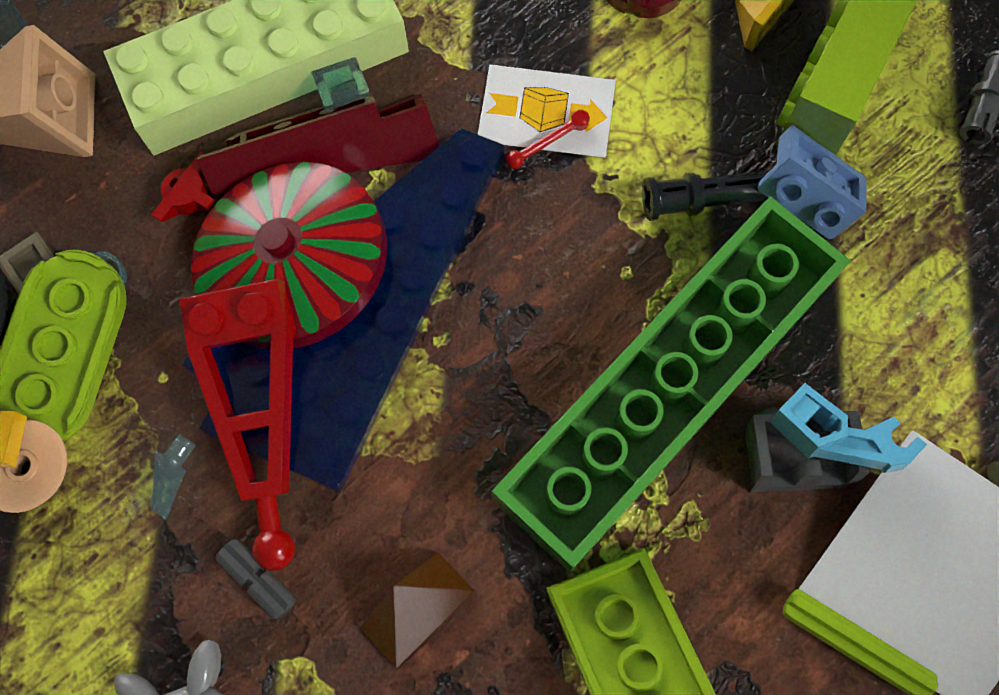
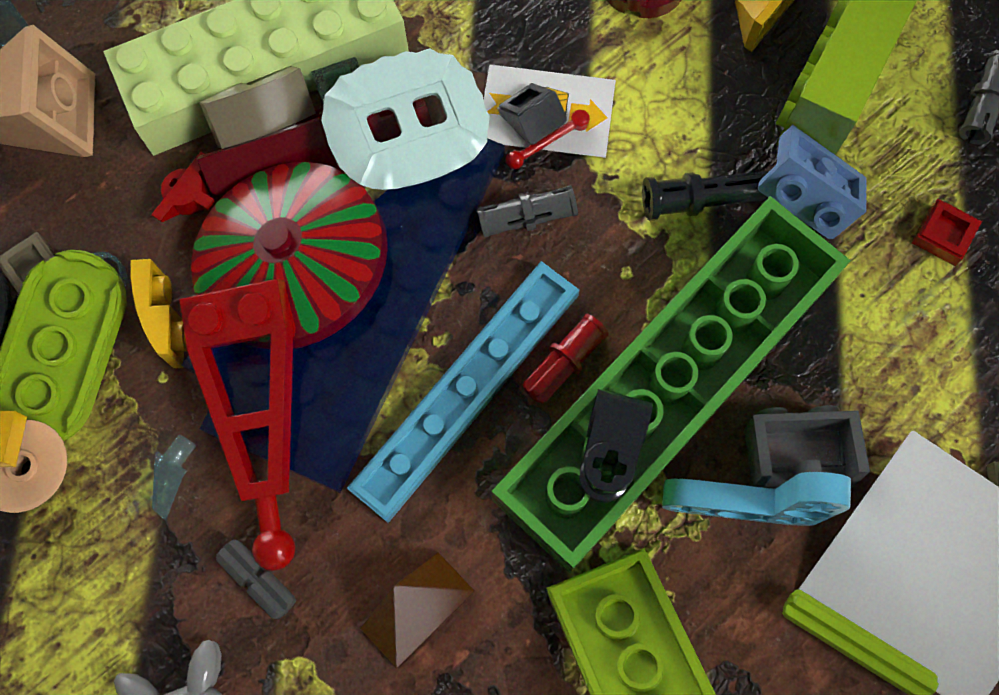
(158, 319): none -> yellow slope
(259, 108): none -> dark tan slope
(419, 151): none -> light aqua piece
(463, 392): none -> medium azure tile
(527, 211): none -> dark grey pin
(533, 112): none -> black slope
(565, 359): none -> red axle
(615, 438): none -> black piece
(799, 501): none -> medium azure beam
(845, 444): medium azure piece -> none
(946, 232): none -> red tile

